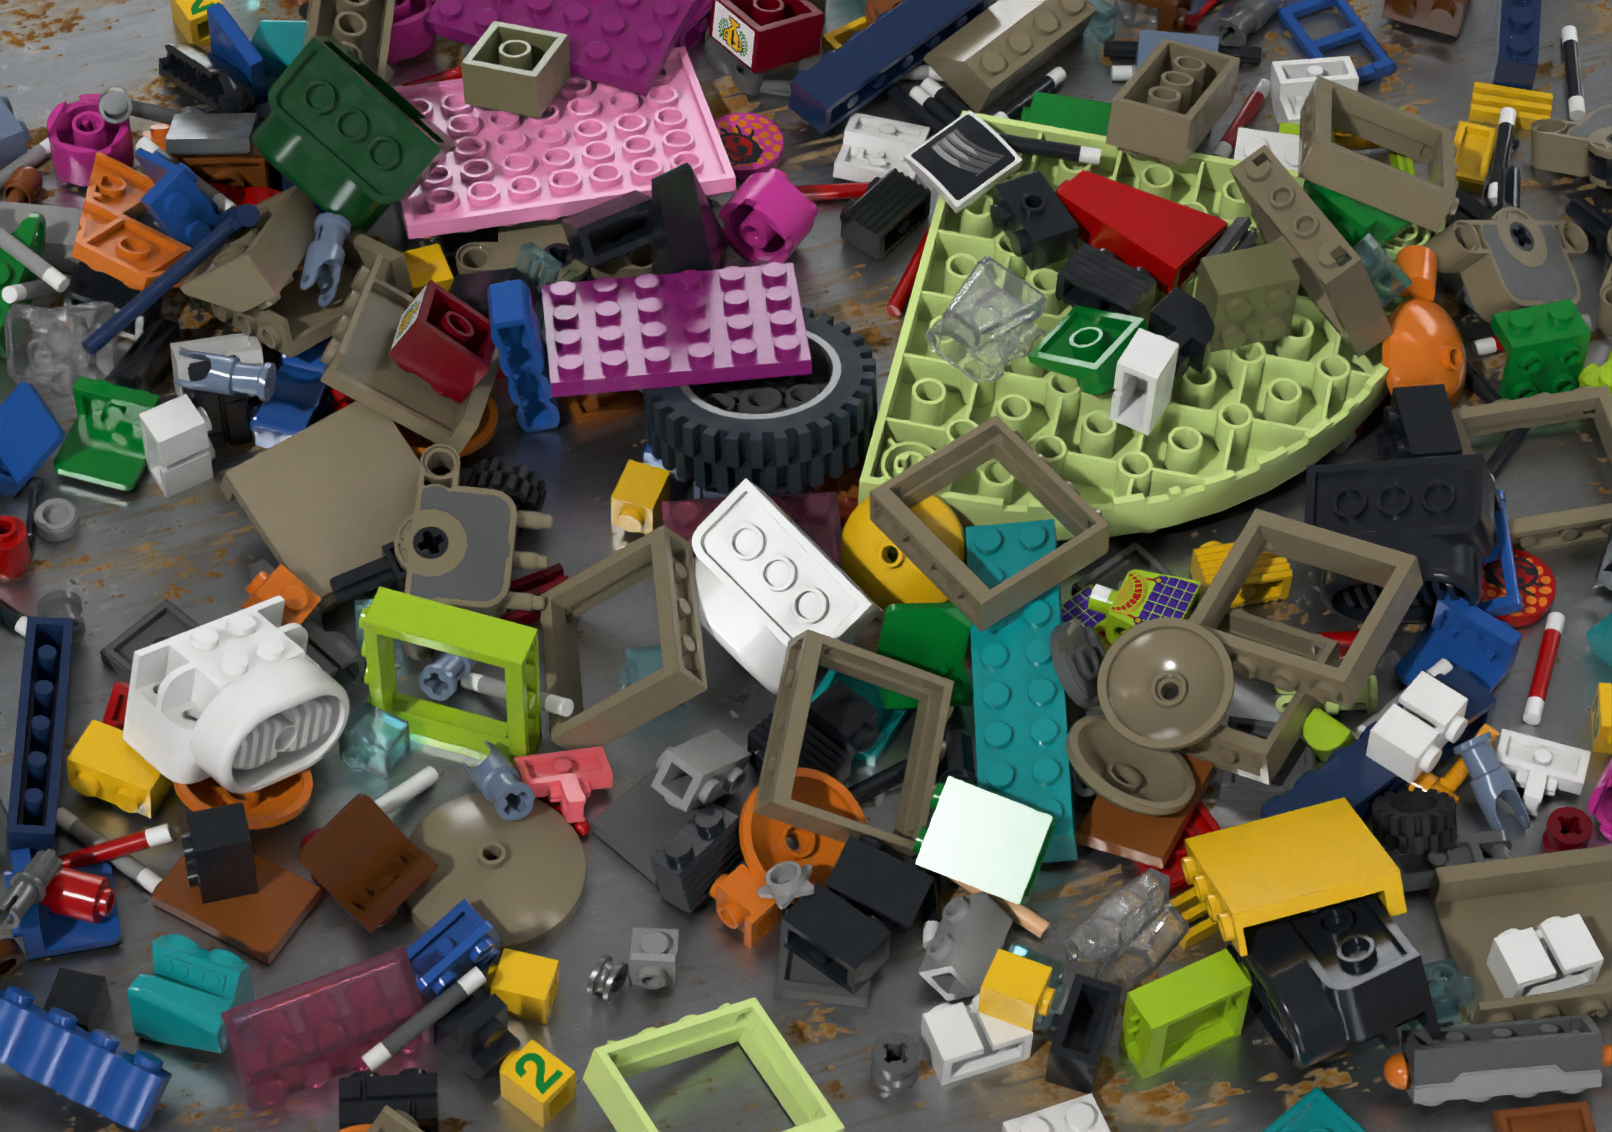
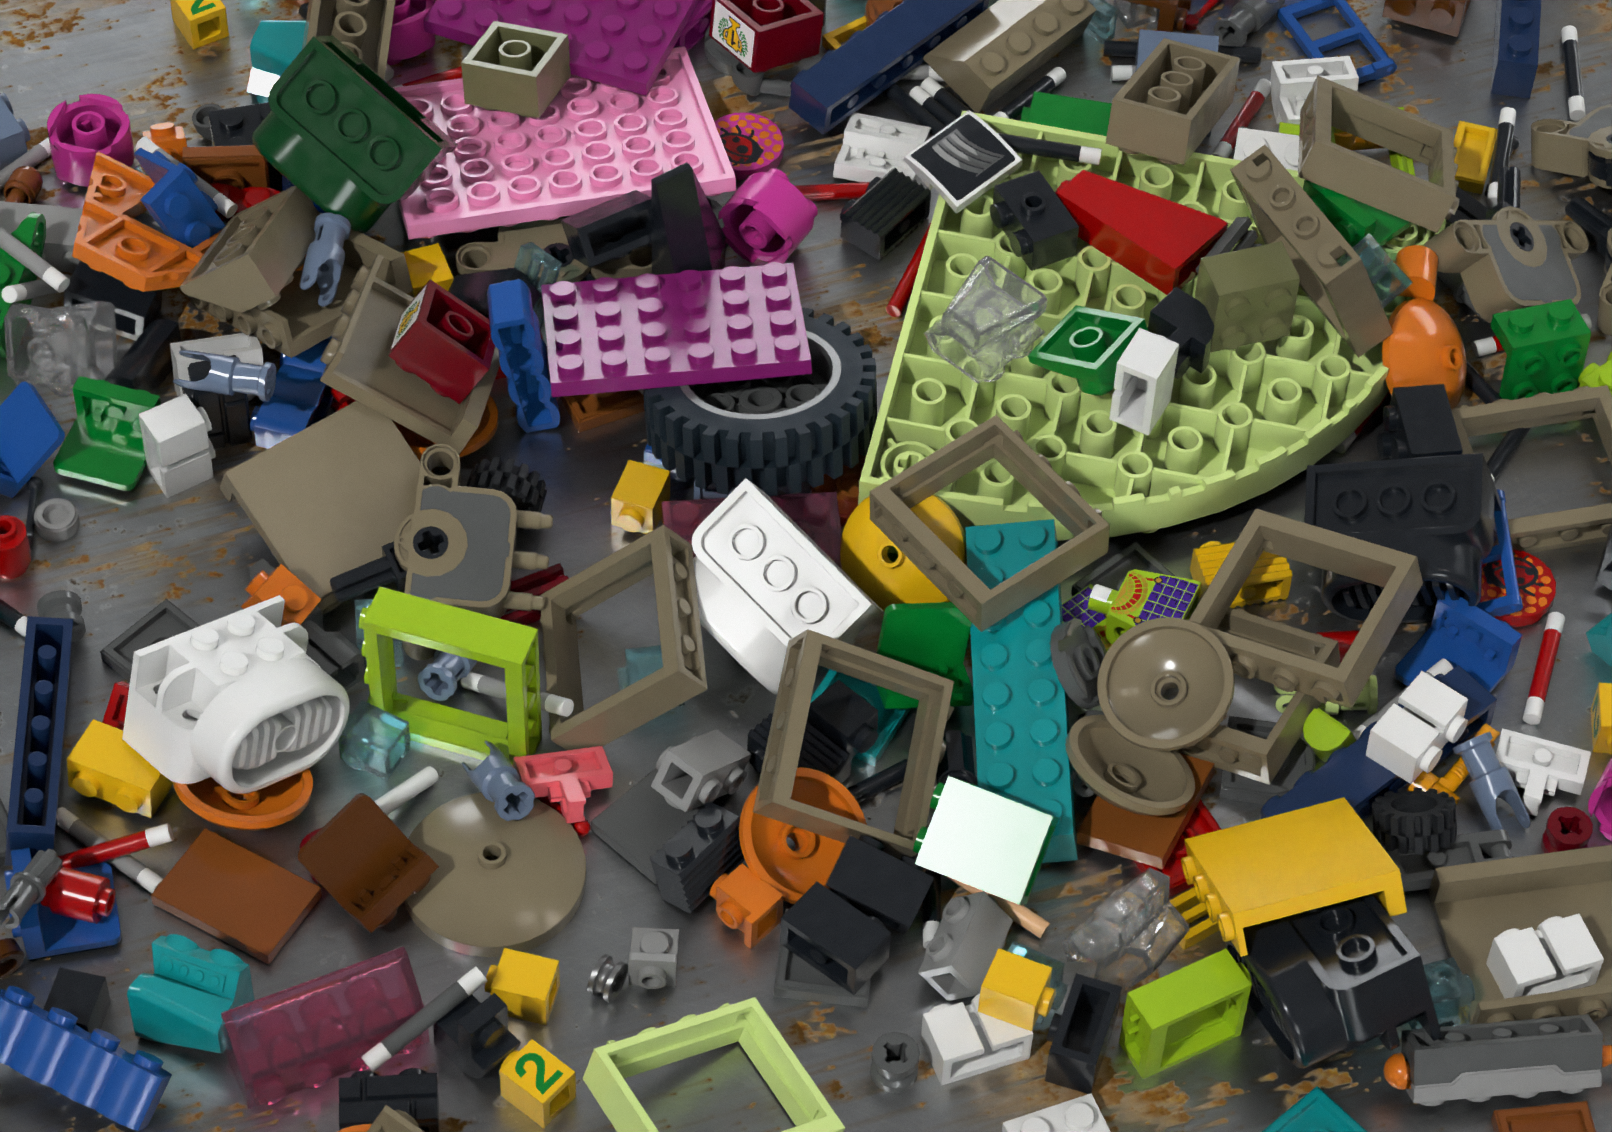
(117, 107): dark grey bar -> none
(207, 78): black brick -> none
(211, 133): dark grey tile -> none
(219, 853): black brick -> none
(224, 225): dark blue bar -> none
(235, 49): blue tile -> none
(452, 950): blue bracket -> none
(786, 882): light grey plate -> none
(1104, 283): black brick -> none
(1490, 98): yellow tile -> none

